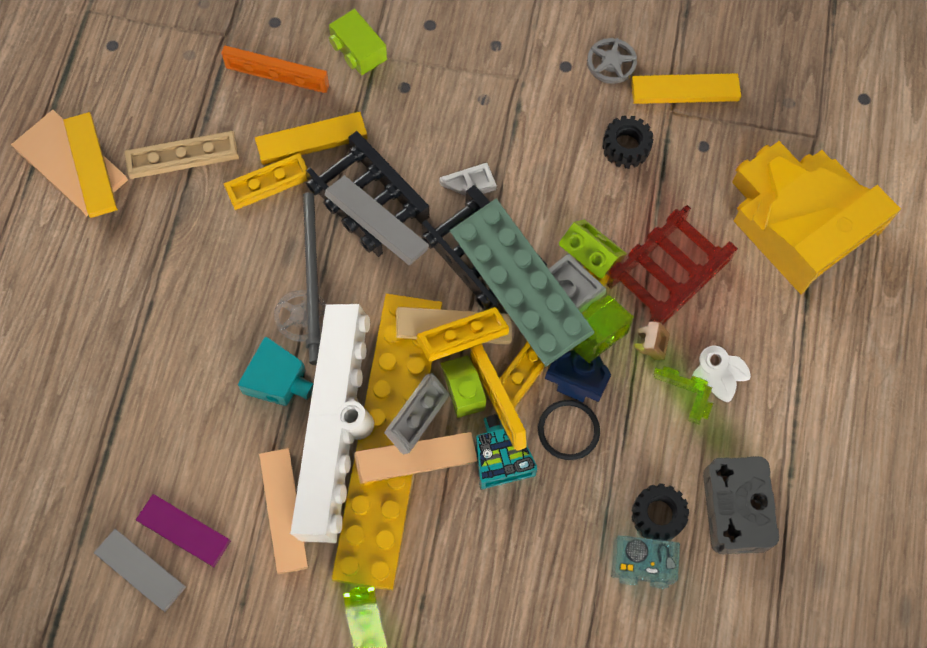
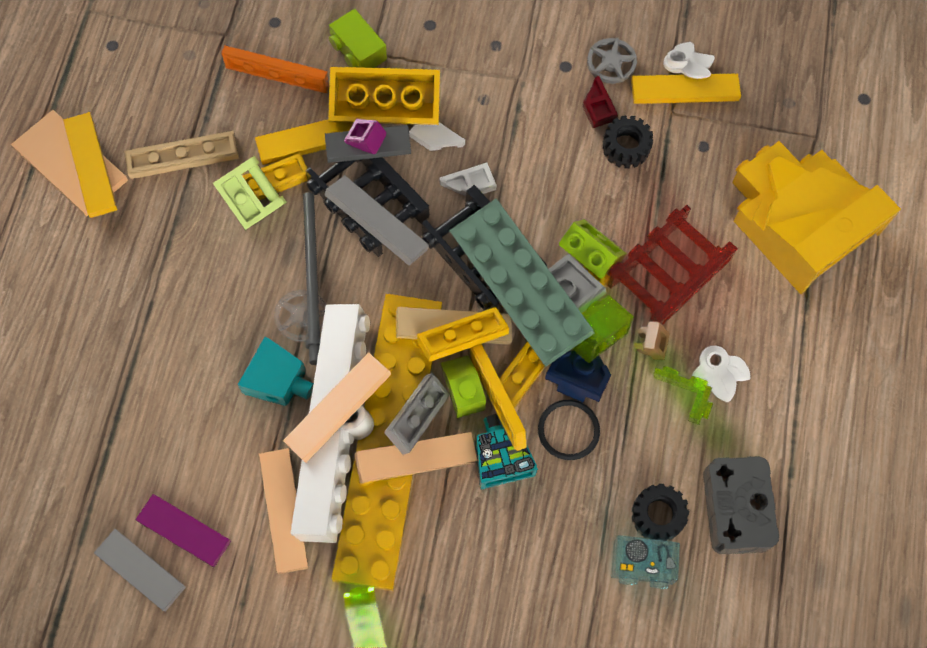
(241, 197): none -> yellowish green plate
(337, 407): none -> light nougat tile
(366, 135): none -> magenta slope
(384, 95): none -> yellow slope
(395, 144): none -> dark grey tile
(435, 136): none -> white tile
(599, 105): none -> dark red tile
(687, 61): none -> white plate

